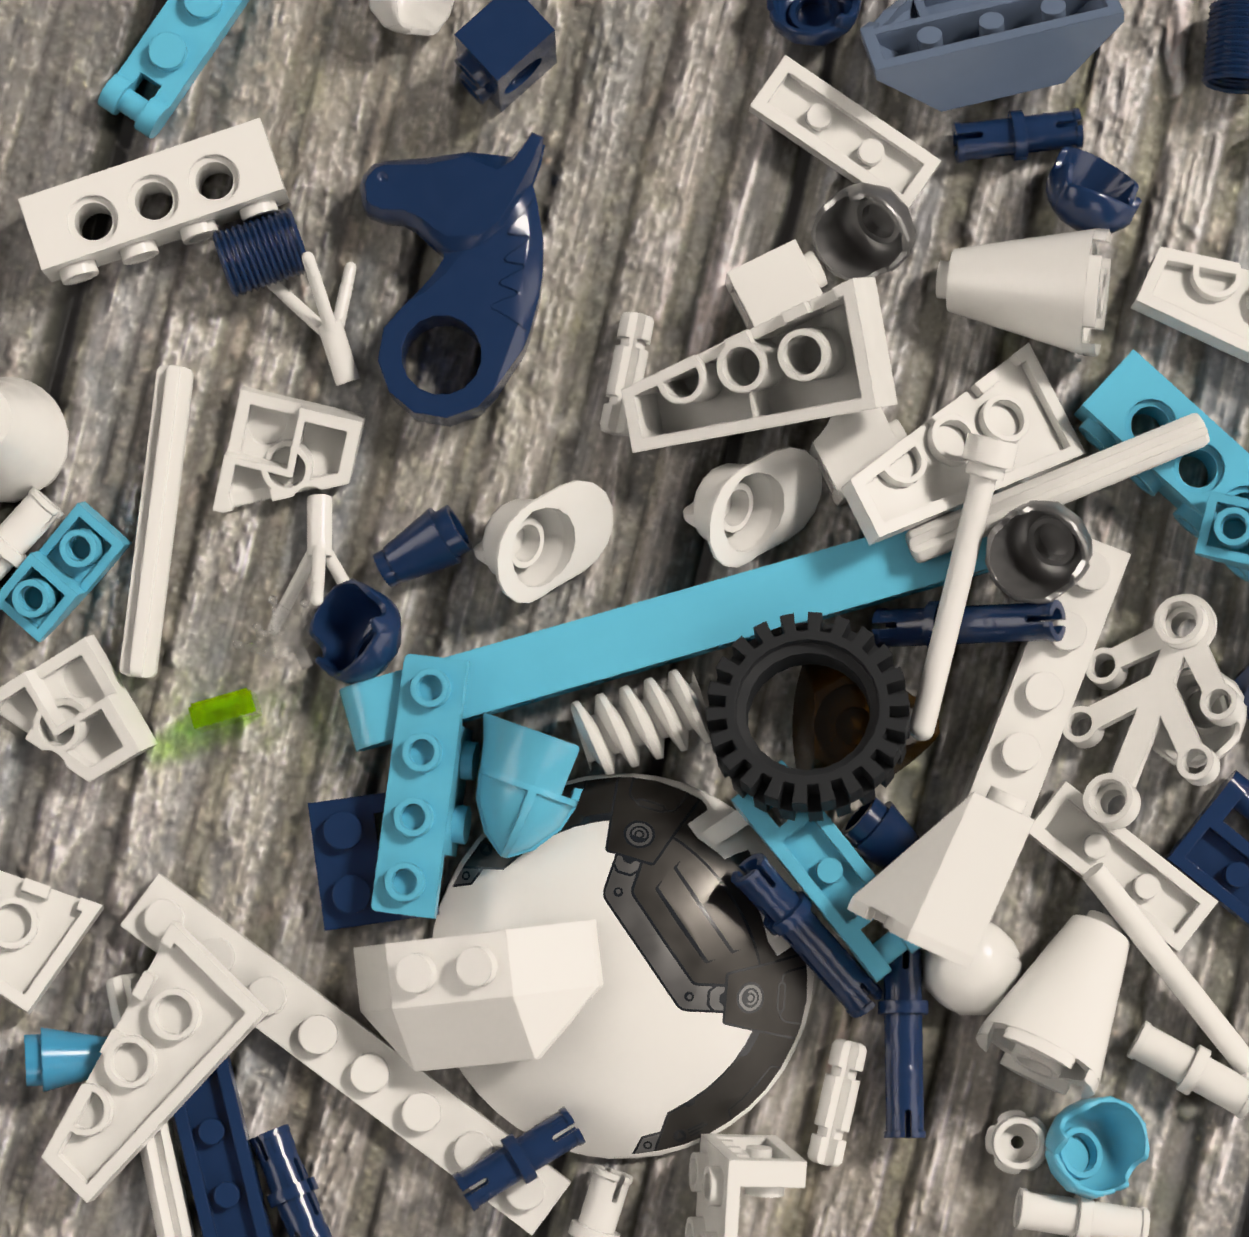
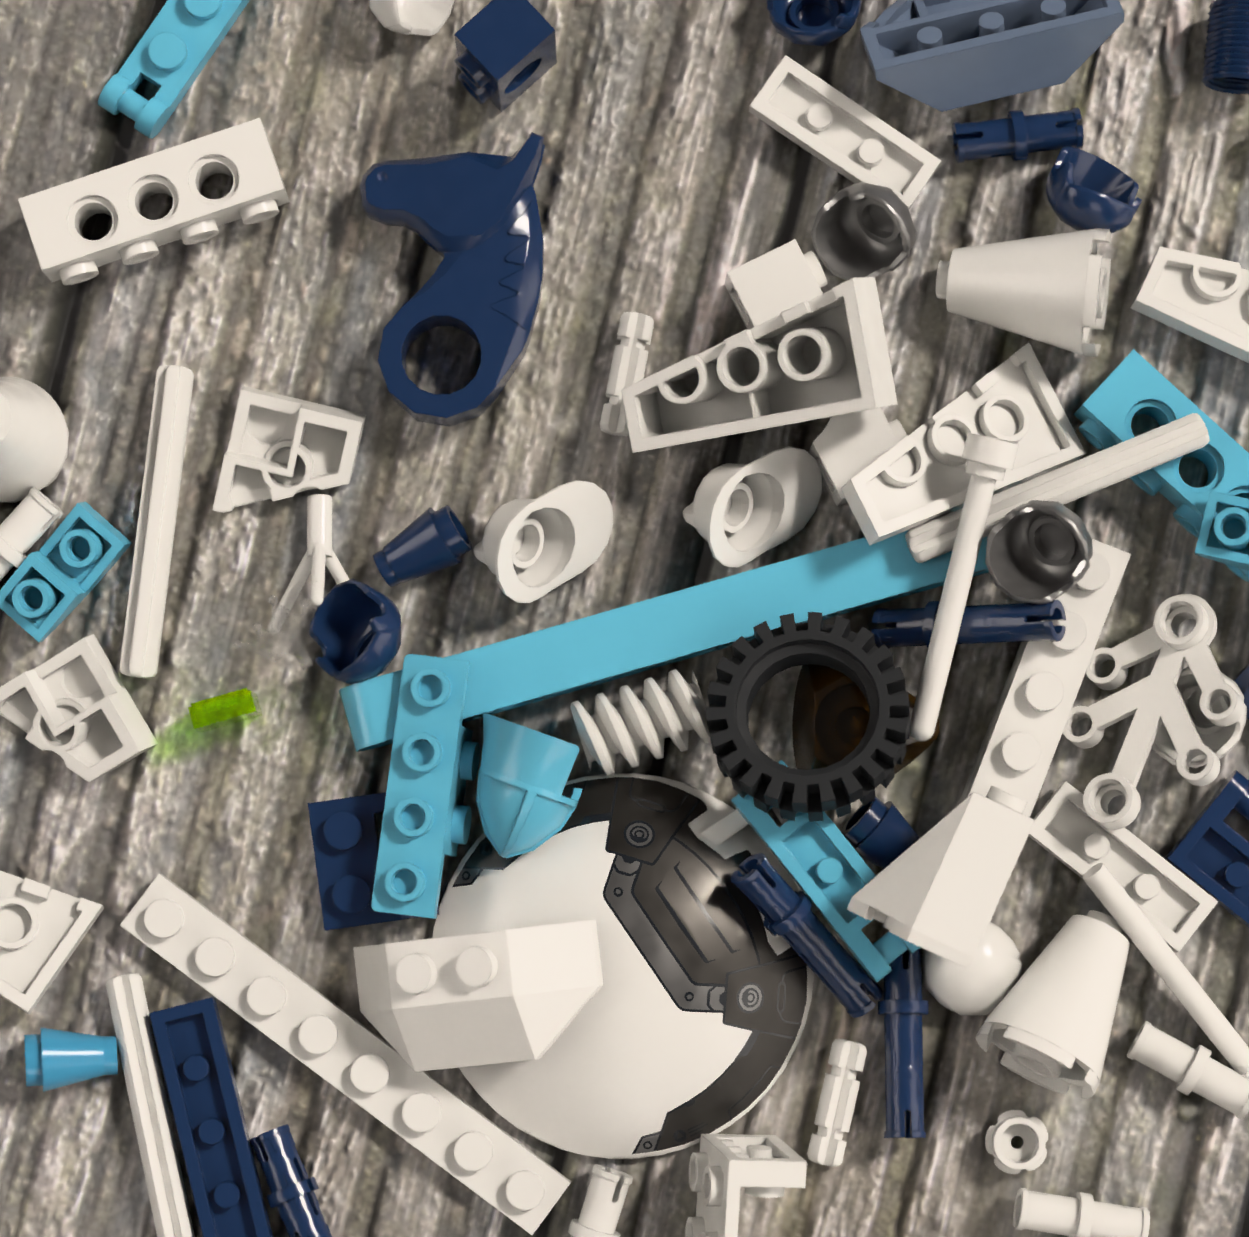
(166, 1045): white wing -> none
(260, 252): dark blue piece -> none
(328, 325): white plant -> none
(519, 1158): dark blue pin -> none
(1096, 1146): medium azure hair -> none

